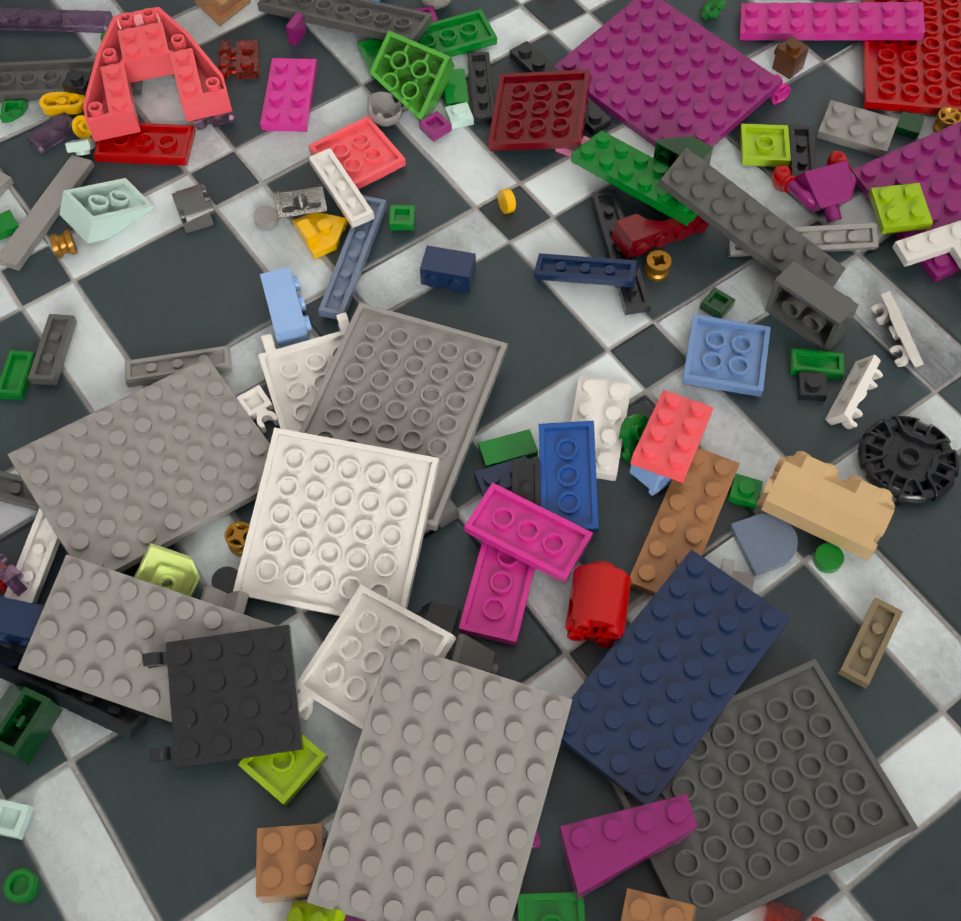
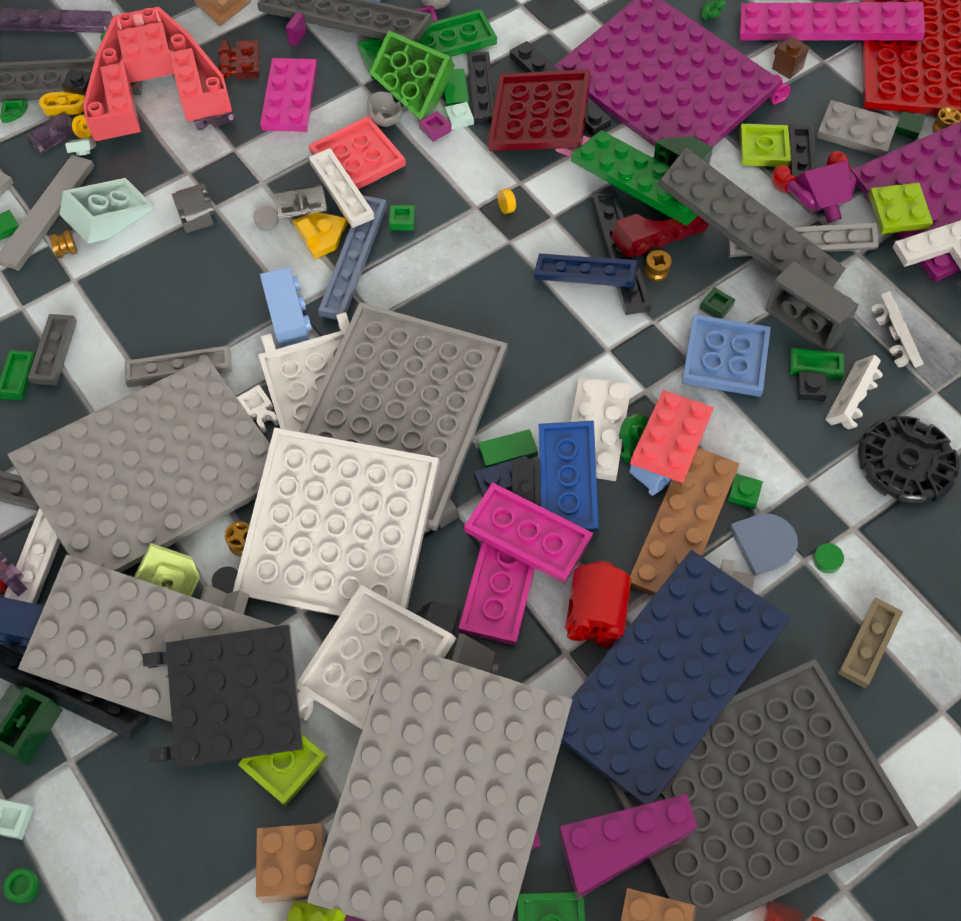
(153, 145): red tile -> none
(448, 268): dark blue brick -> none
(836, 510): tan brick -> none

